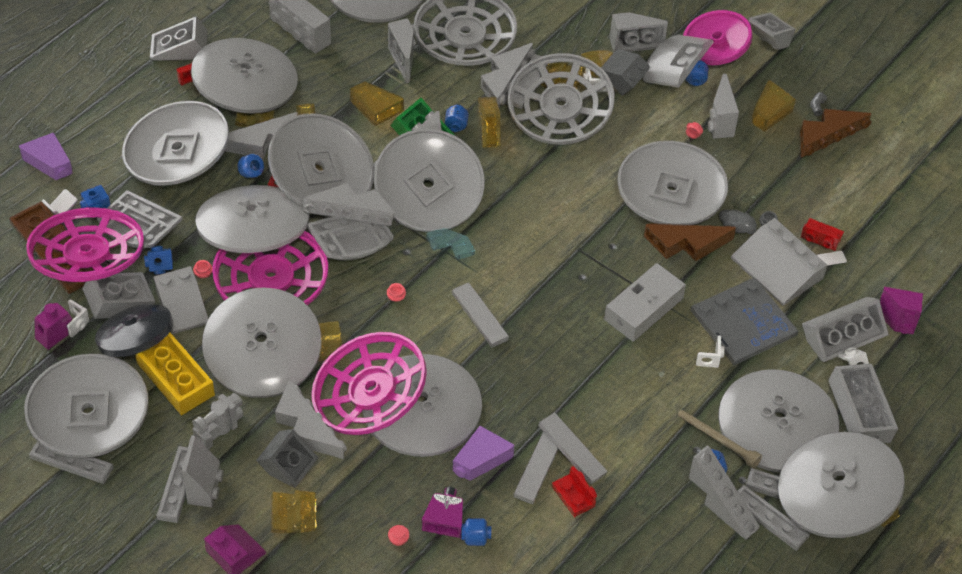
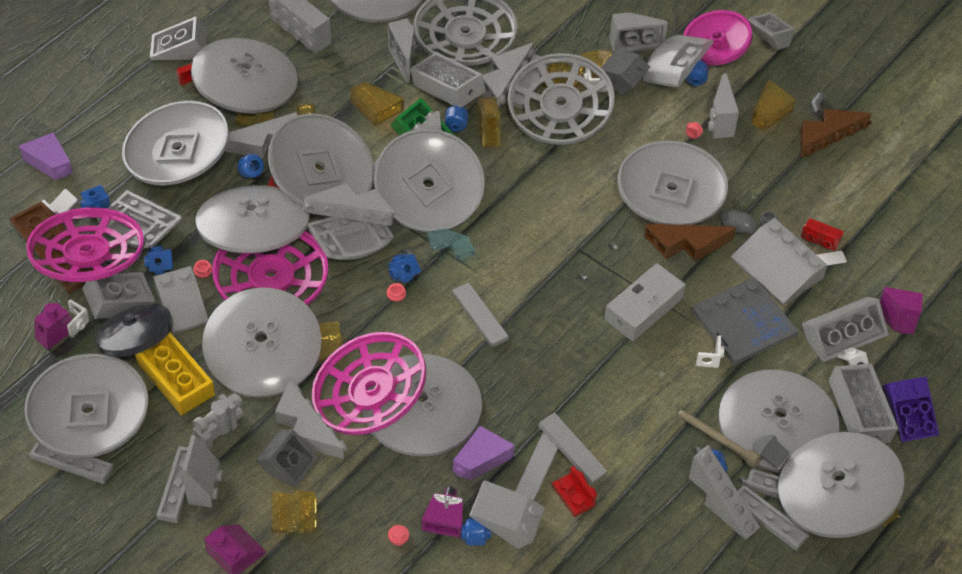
(403, 267): none -> blue brick
(447, 80): none -> light grey brick
(507, 514): none -> light grey slope
(771, 450): none -> dark grey tile
(912, 408): none -> dark purple slope

